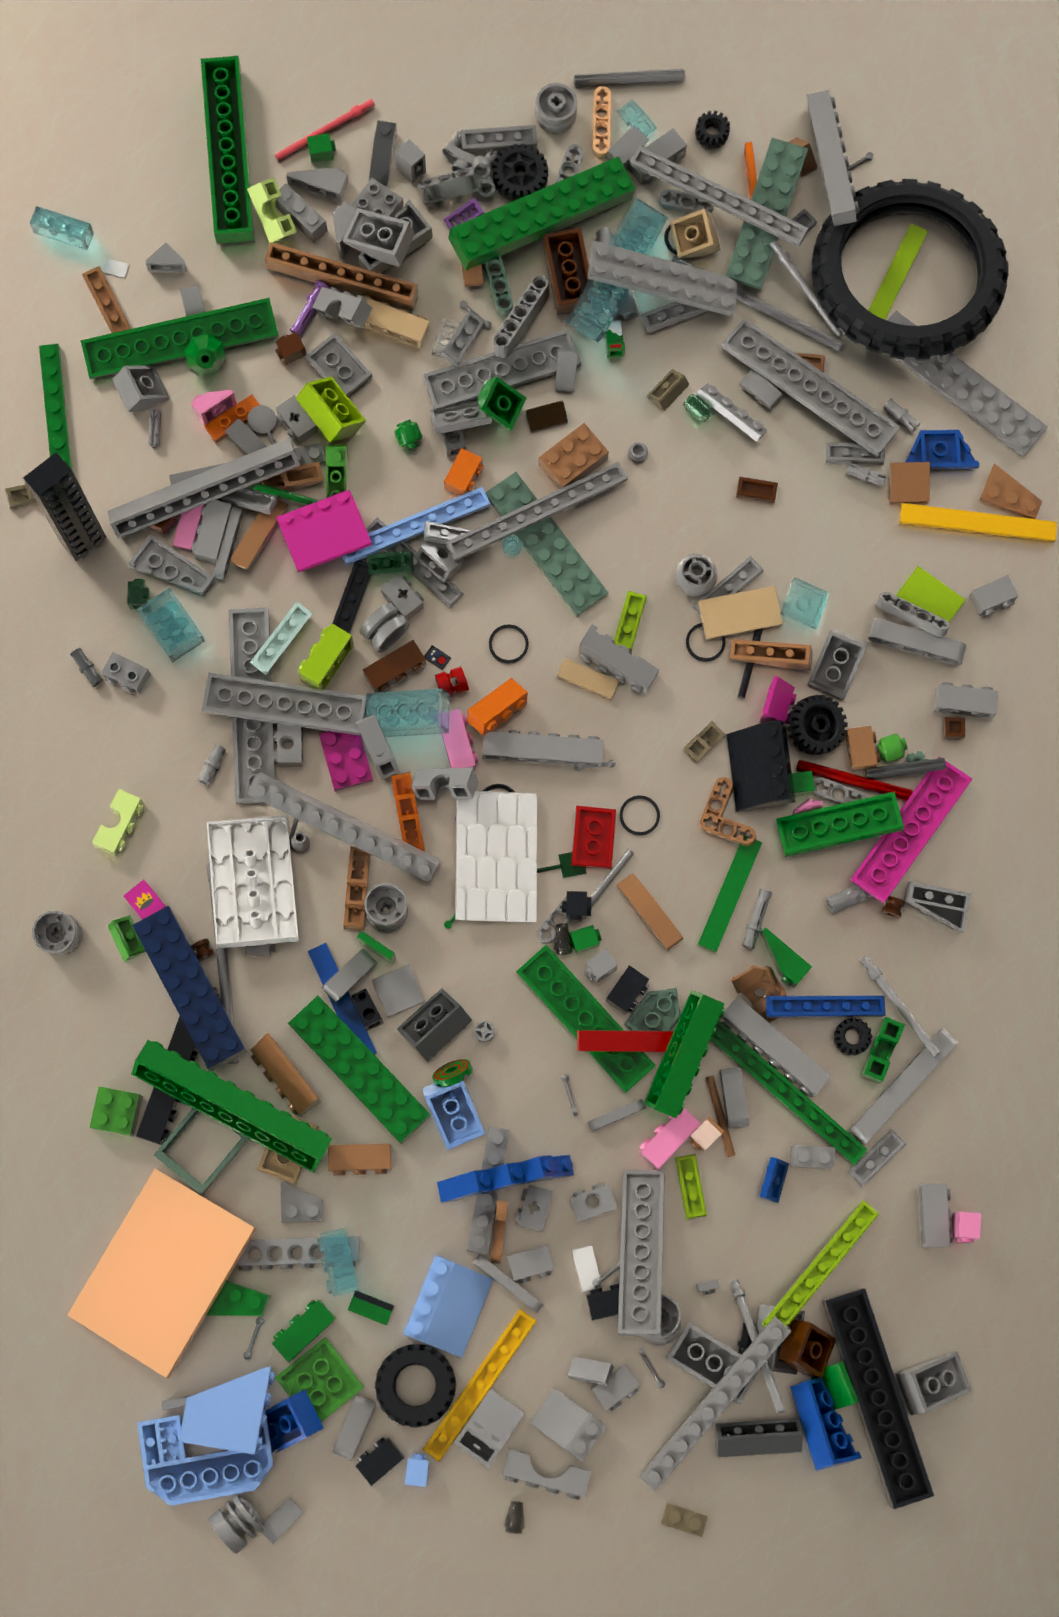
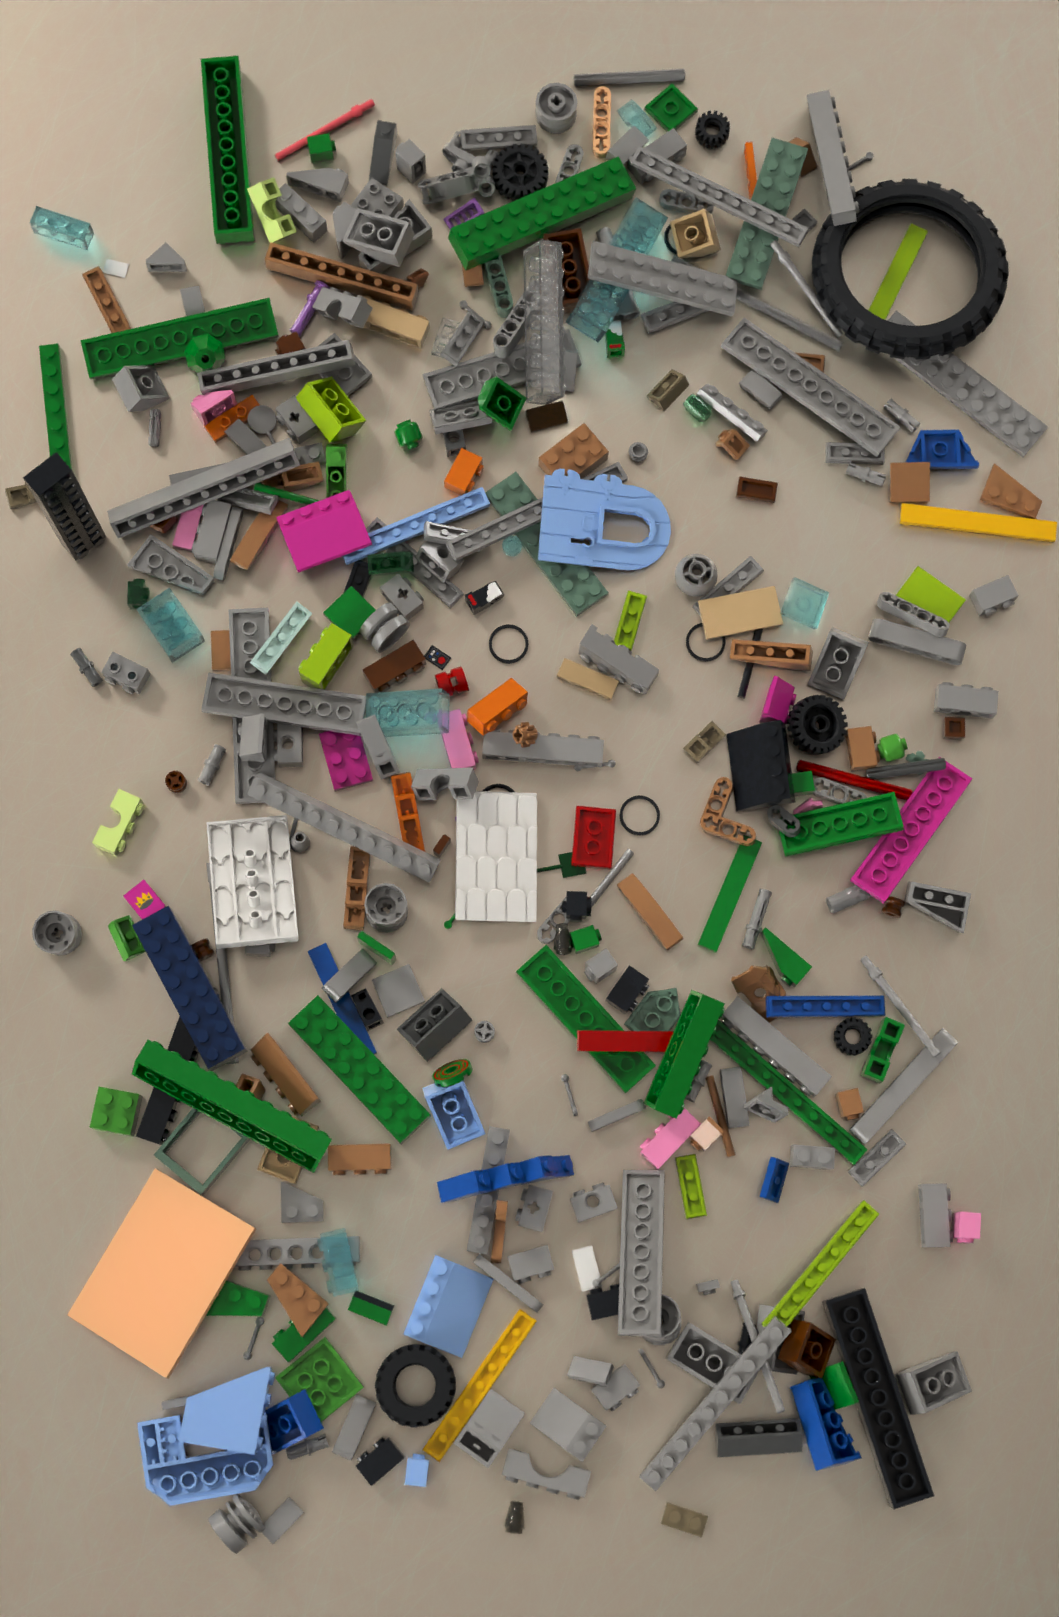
(173, 779): none -> reddish brown wheel
(220, 650): none -> medium nougat tile
(251, 1084): none -> medium nougat brick
(253, 738): none -> light grey slope
(278, 368): none -> light grey brick
(297, 1298): none -> medium nougat wing
(307, 1447): none -> light grey axle
(349, 612): none -> green tile
(418, 277): none -> nougat slope
(441, 845): none -> reddish brown tile
(484, 597): none -> black leg
(525, 734): none -> medium nougat gear
(544, 322): none -> clear brick
(576, 511): none -> light blue door
(671, 108): none -> green tile
(699, 1080): none -> light grey pin
(732, 443): none -> medium nougat bracket
(765, 1106): none -> light grey slope
(786, 818): none -> dark grey beam
(849, 1104): none -> medium nougat brick

